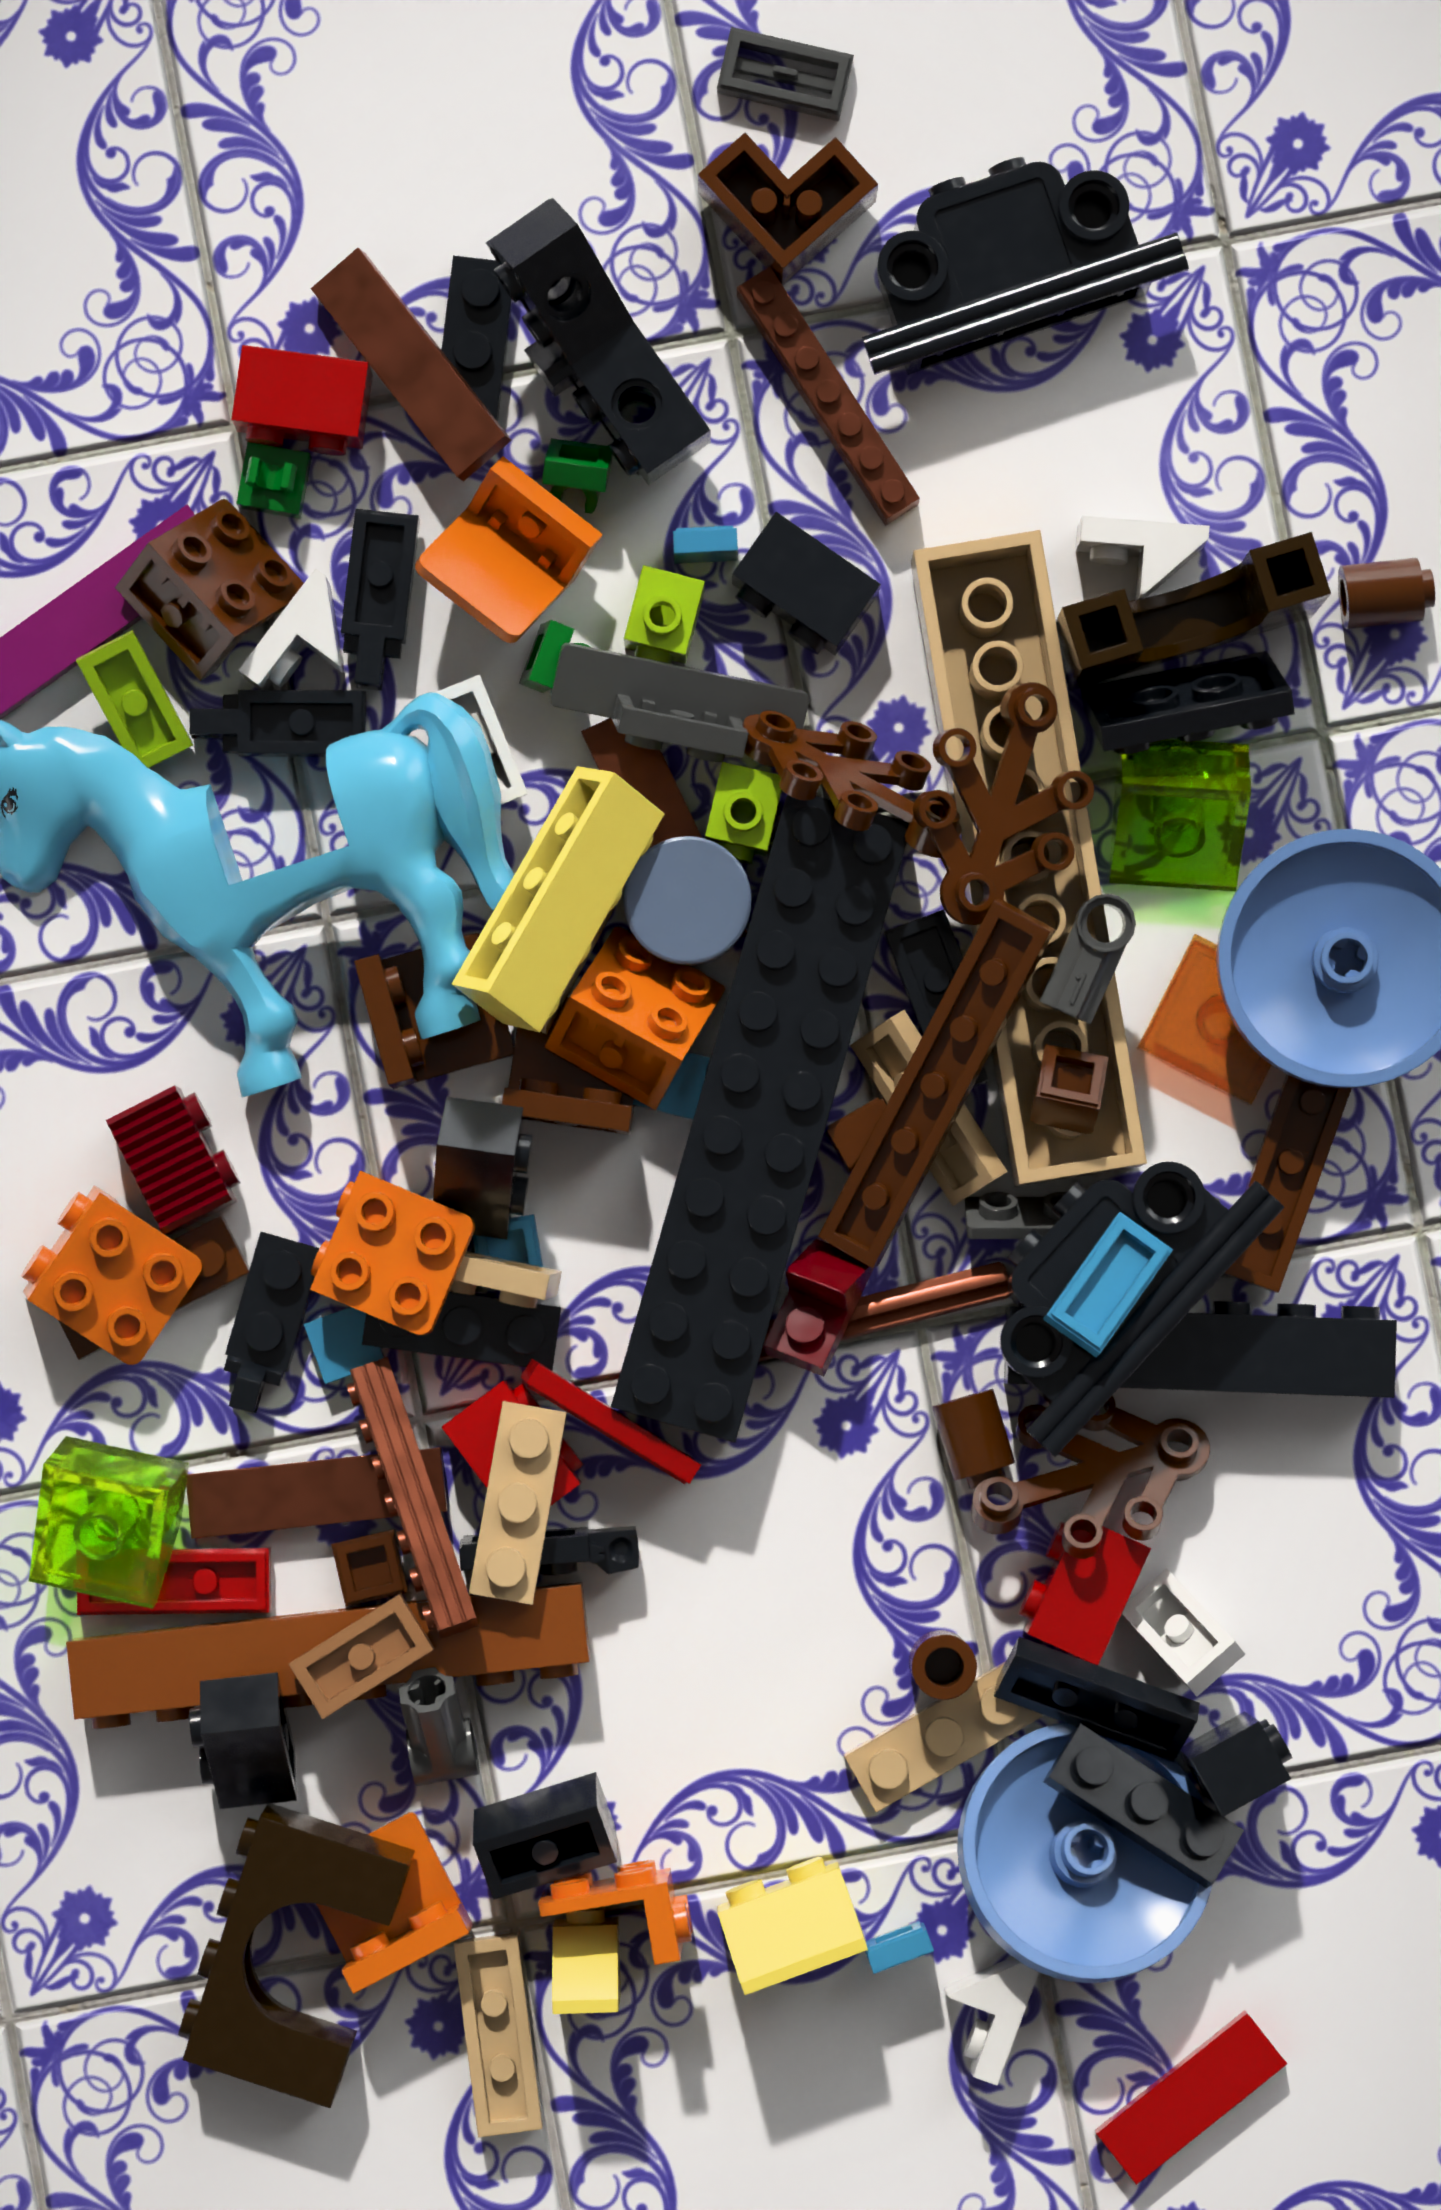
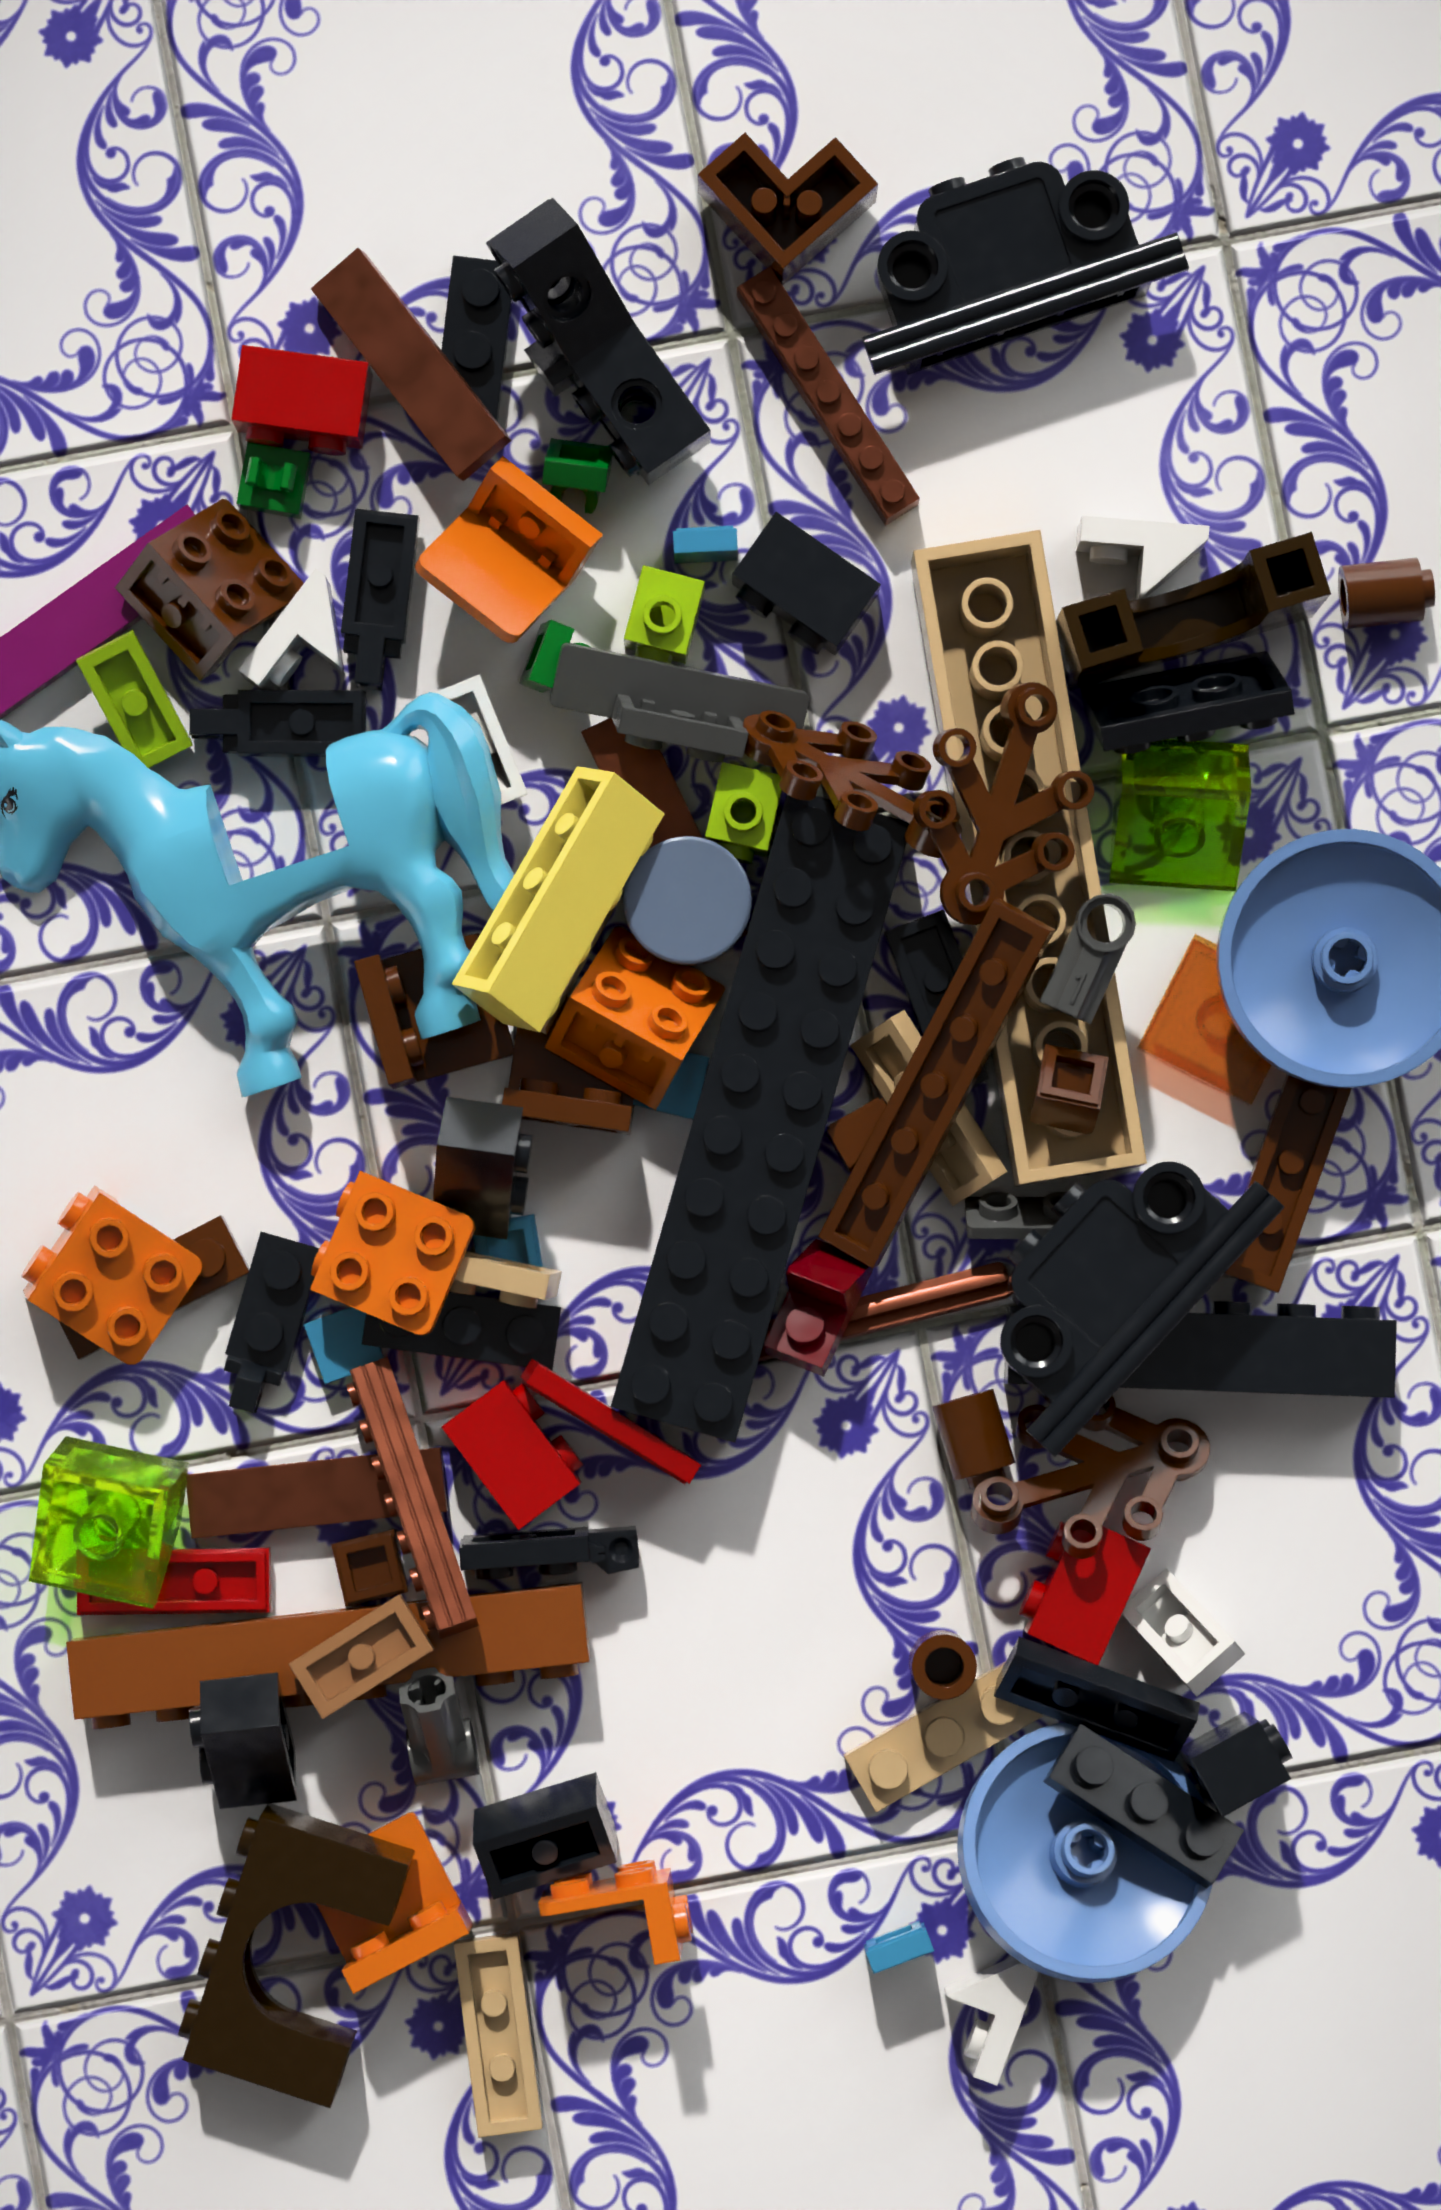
(173, 1159): dark red brick -> none
(517, 1502): tan plate -> none
(586, 1963): light yellow slope -> none
(780, 97): dark grey tile -> none
(790, 1925): light yellow slope -> none
(1107, 1284): dark azure tile -> none
(1190, 2097): red tile -> none

